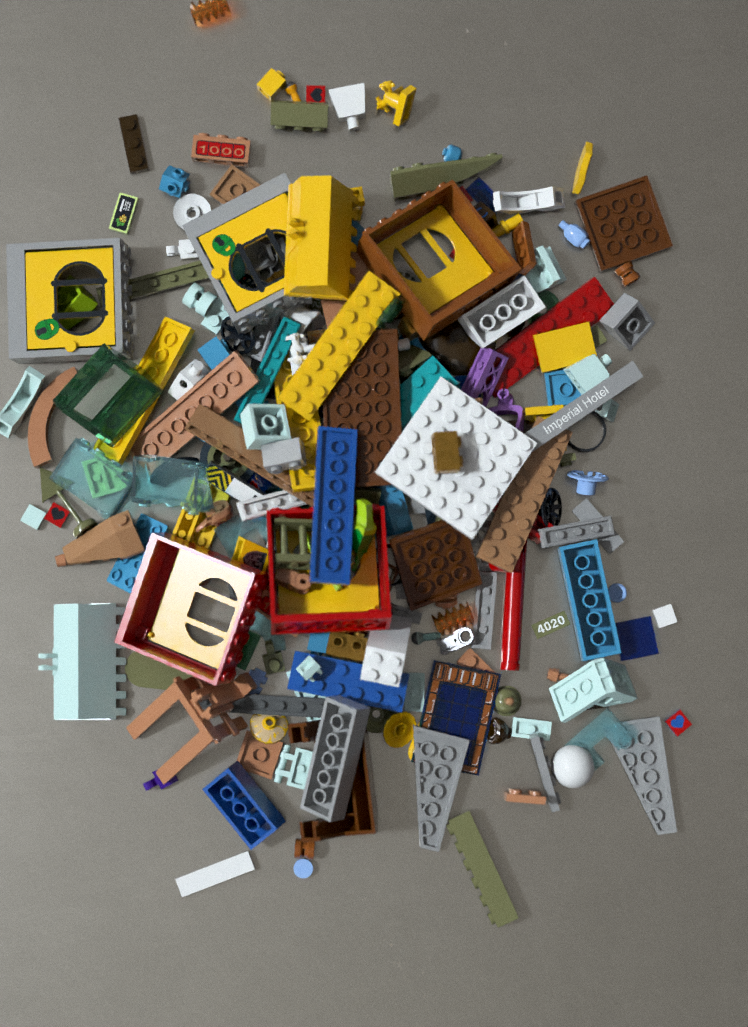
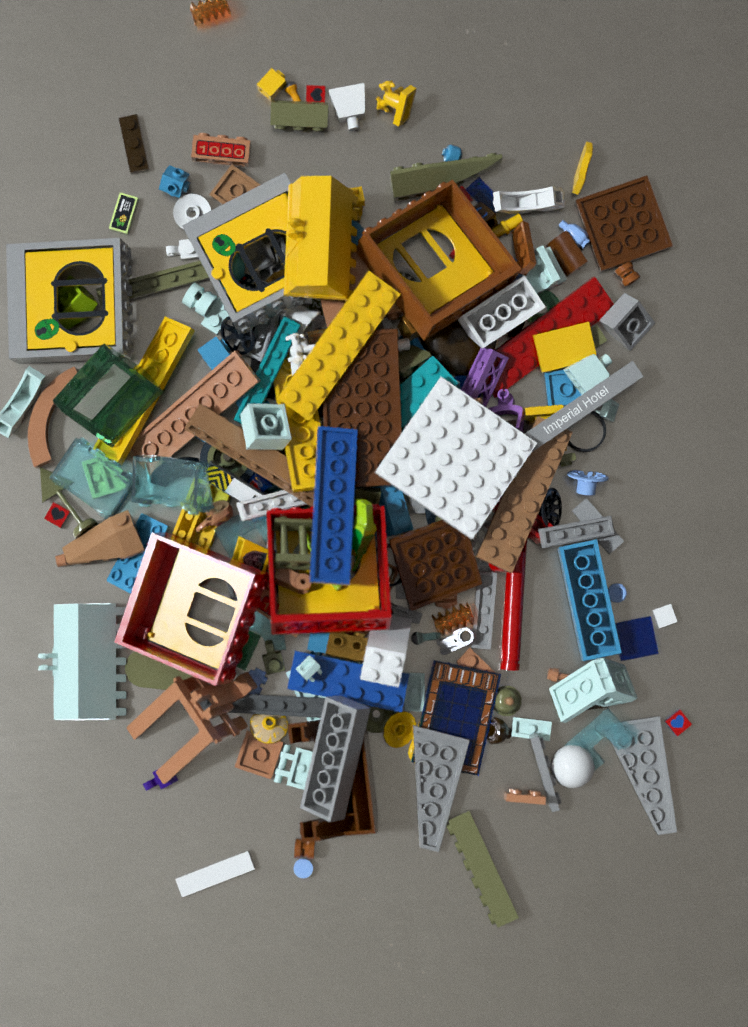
(33, 517): light aqua tile -> none
(191, 375): white torso -> none
(244, 805): blue brick -> none
(284, 455): light grey brick -> none
(390, 312): clear green tile -> none
(446, 452): pearl gold brick -> none
(550, 624): olive sticker -> none
(567, 253): none -> reddish brown brick

